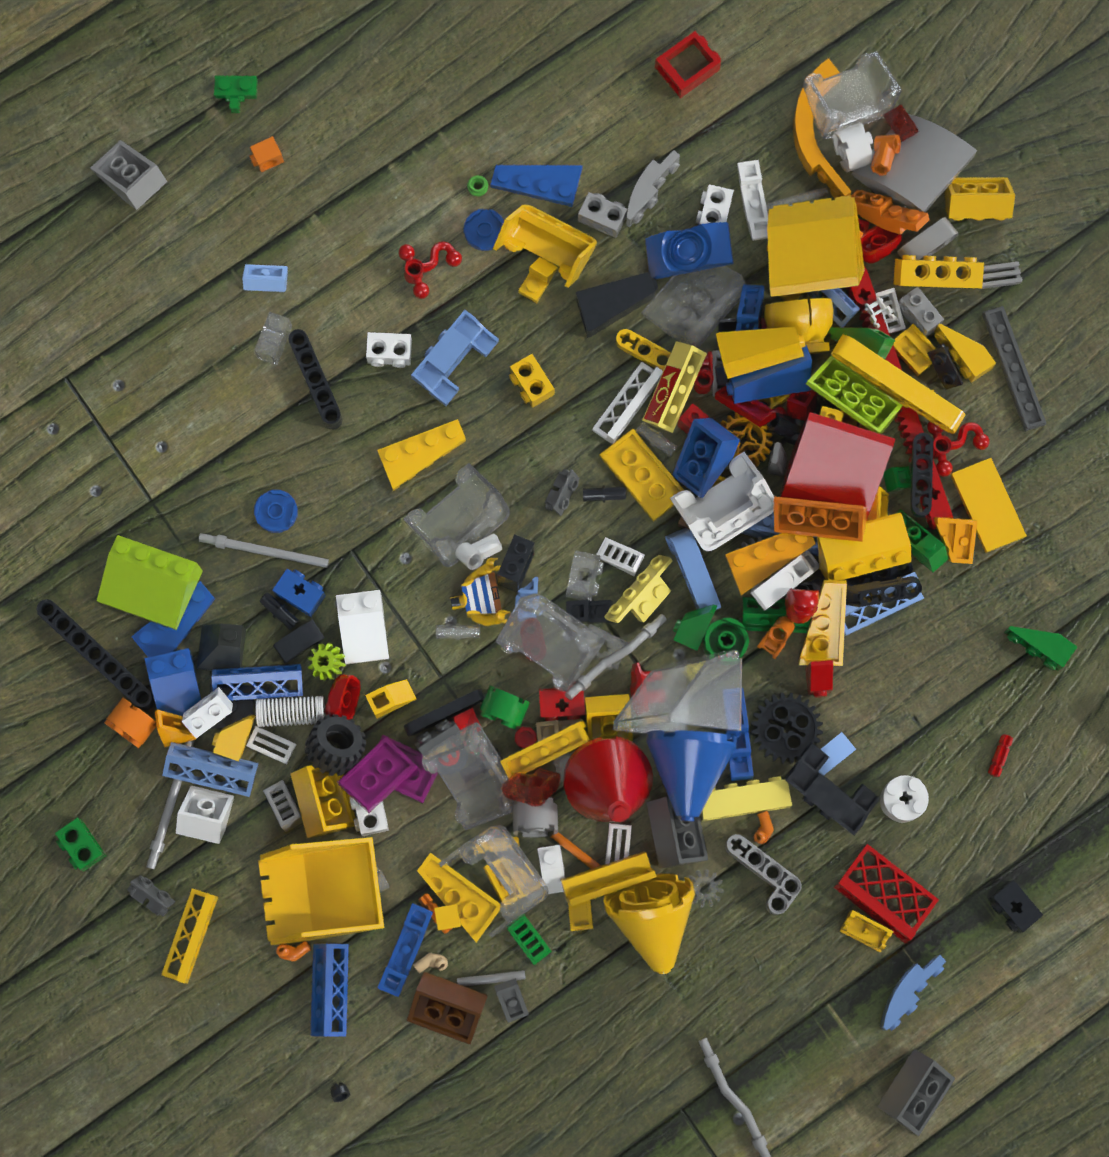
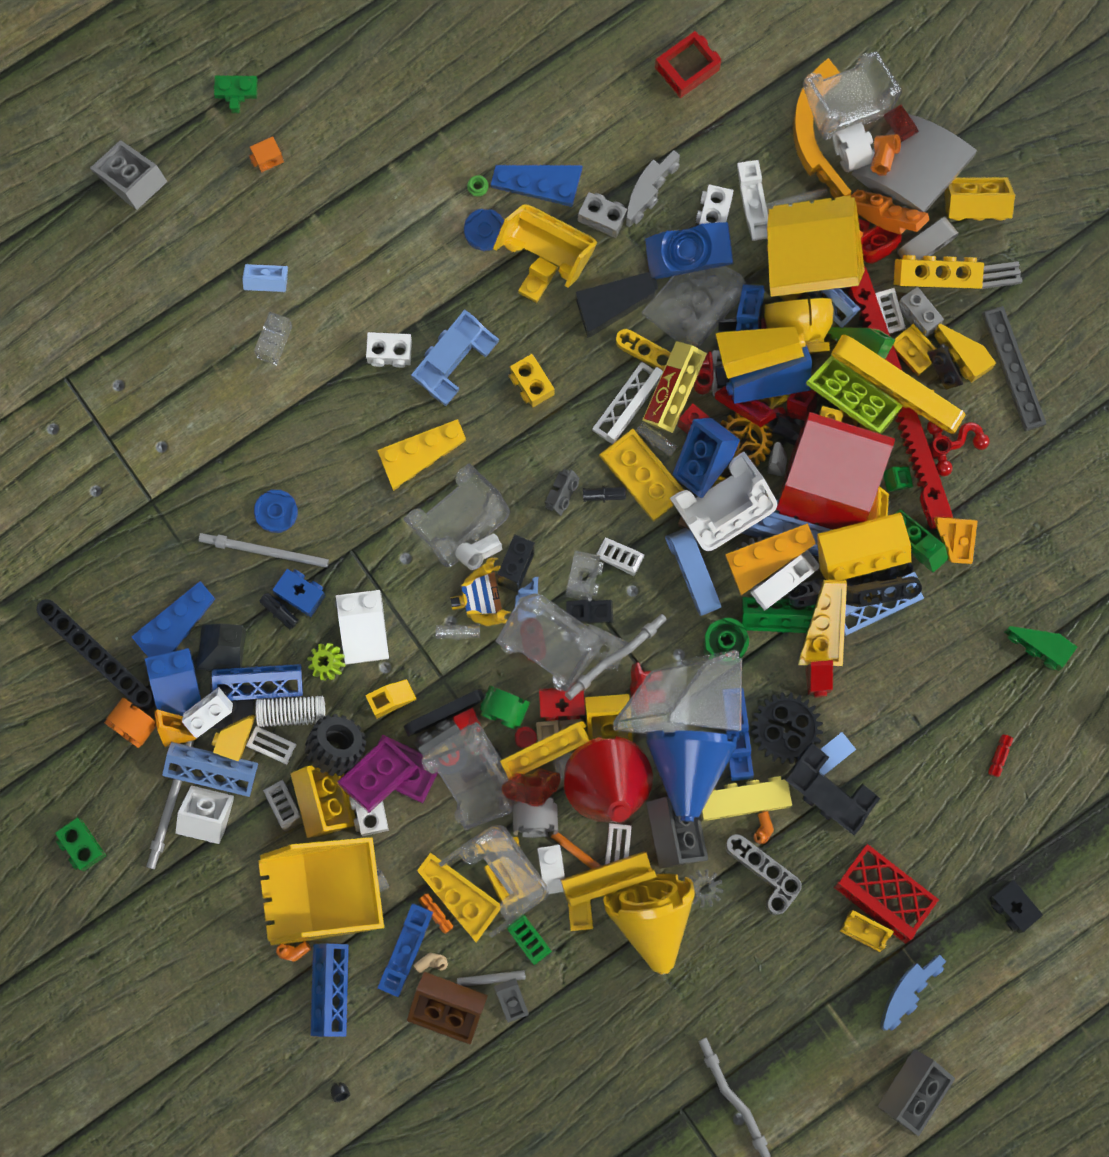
(143, 888): dark grey hinge -> none
(148, 582): lime slope -> none
(195, 940): yellow fence -> none
(298, 641): black slope -> none
(314, 369): black beam -> none
(343, 696): red piece -> none
(407, 252): red piece -> none
(447, 917): yellow tile -> none
(643, 594): light yellow bracket -> none
(694, 626): green slope -> none
(775, 638): orange piece -> none
(801, 604): red piece -> none
(819, 519): orange slope -> none
(887, 309): white piece -> none
(897, 809): white brick -> none
(924, 475): black beam -> none
(988, 504): yellow tile -> none

